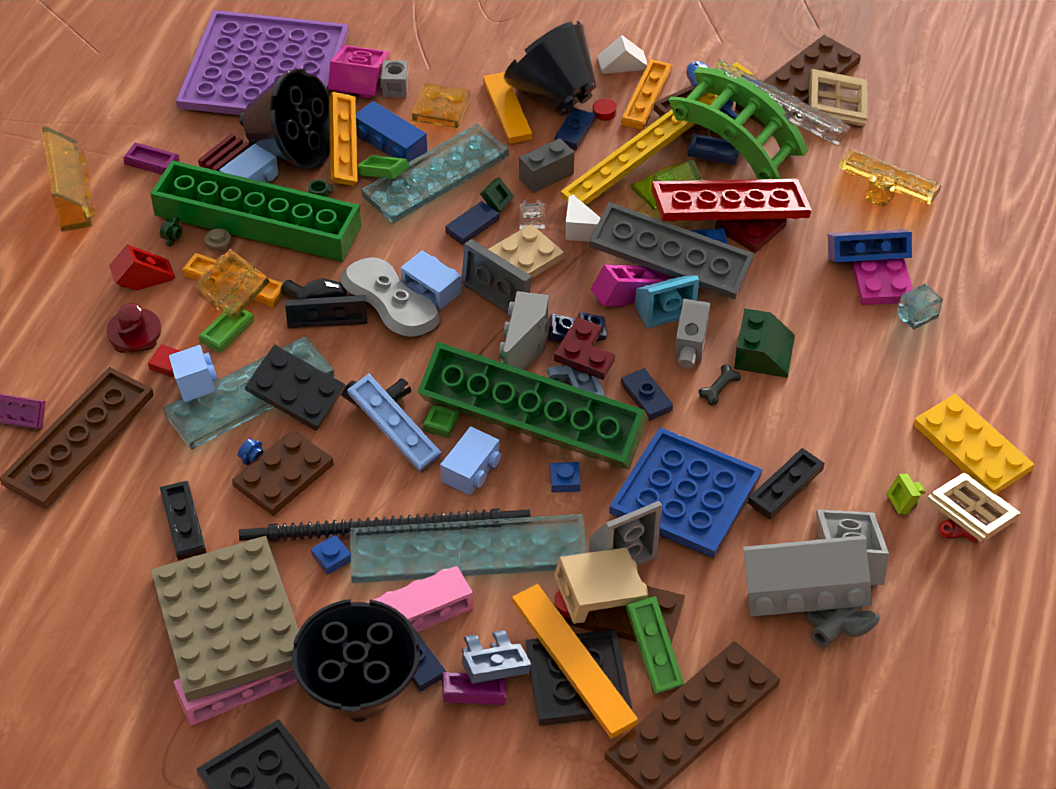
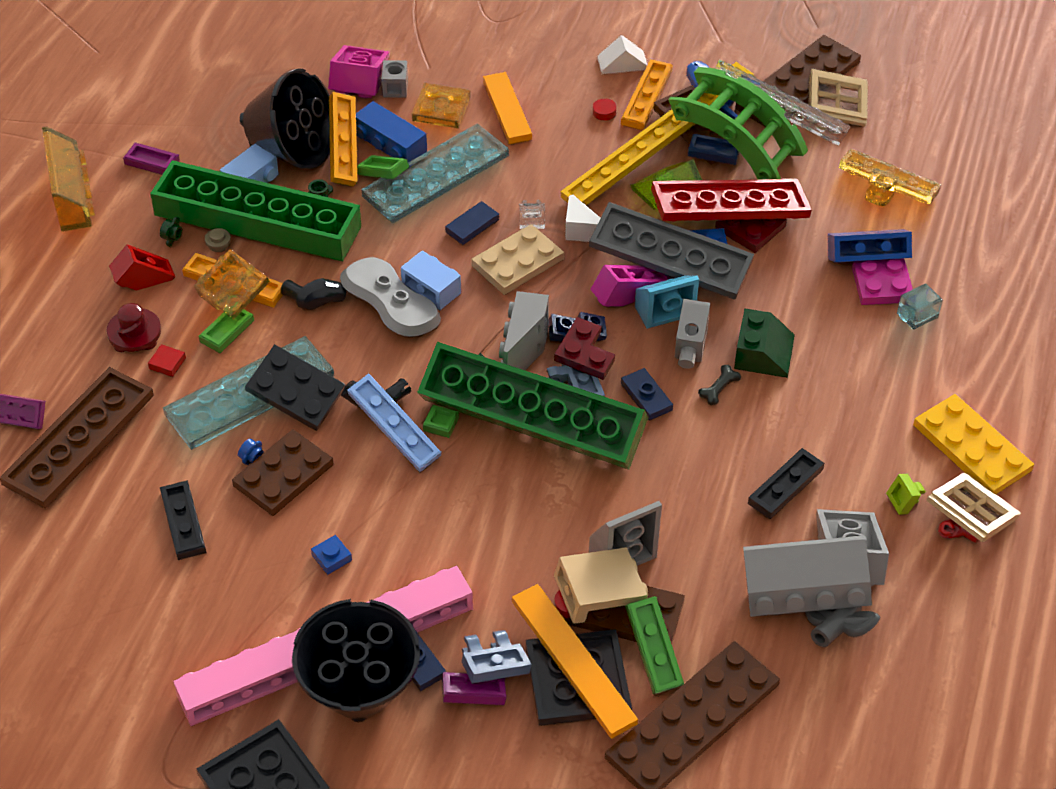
(193, 373): light blue brick -> none
(221, 153): dark red tile -> none
(226, 617): dark tan plate -> none
(249, 52): medium lavender plate -> none
(274, 532): black hose -> none
(326, 311): black plate -> none
(470, 461): light blue brick -> none
(473, 546): clear light blue plate -> none
(492, 275): dark grey plate -> none
(497, 194): dark green plate -> none
(546, 165): dark grey brick -> none
(555, 69): black cone -> none
(565, 477): blue plate -> none
(575, 127): dark blue plate -> none
(696, 486): blue plate -> none

